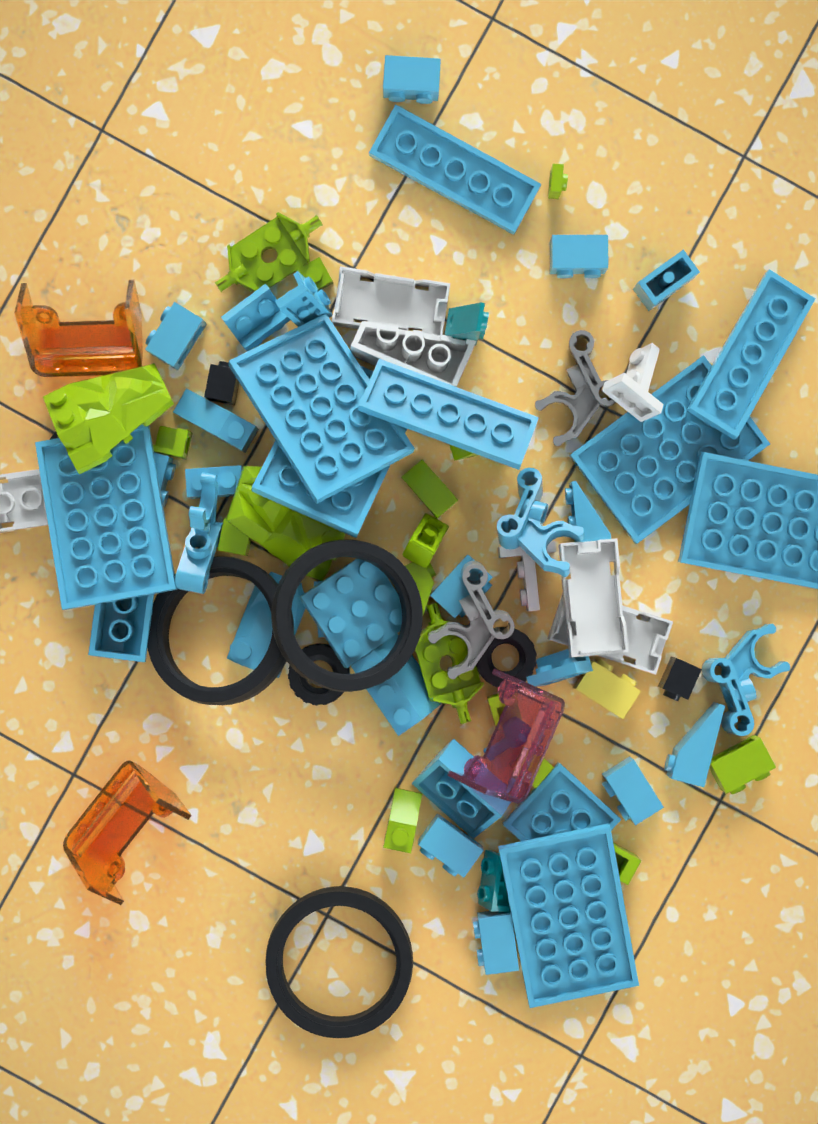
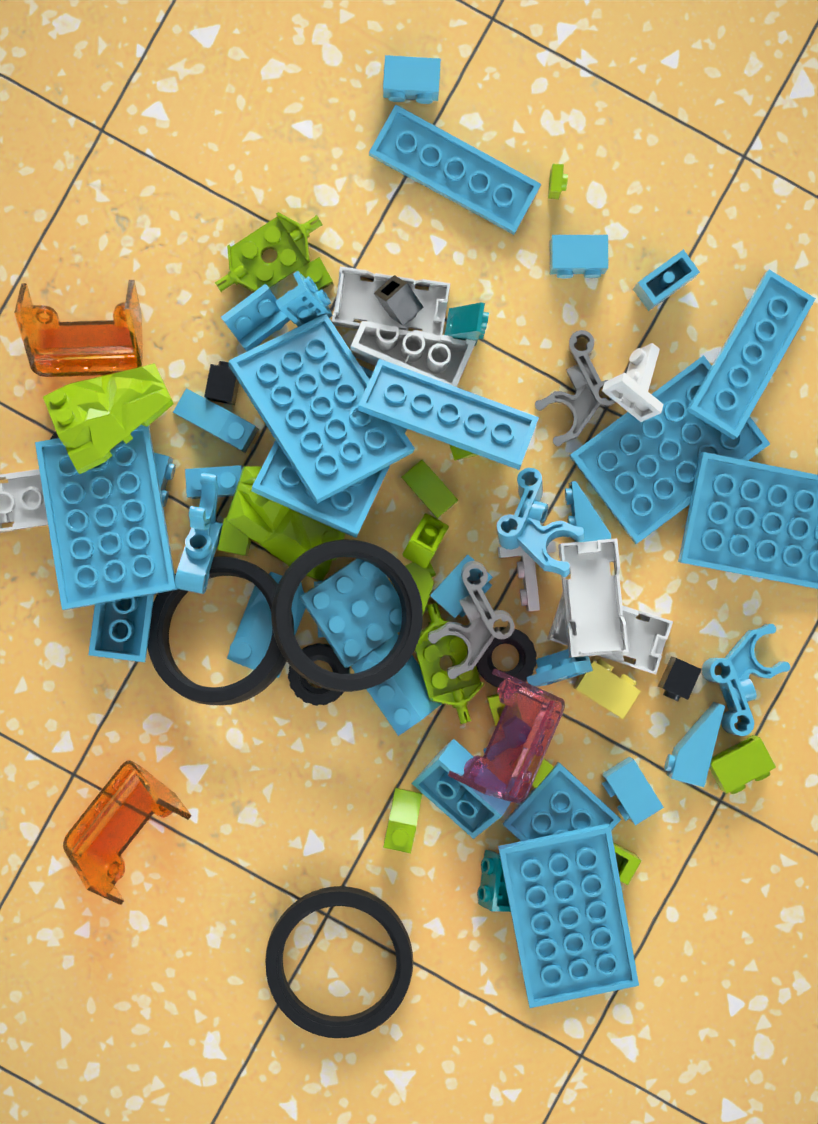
(173, 442): lime panel -> none
(175, 335): medium azure brick -> none
(398, 300): none -> brick
(449, 846): medium azure brick -> none
(497, 942): medium azure brick -> none

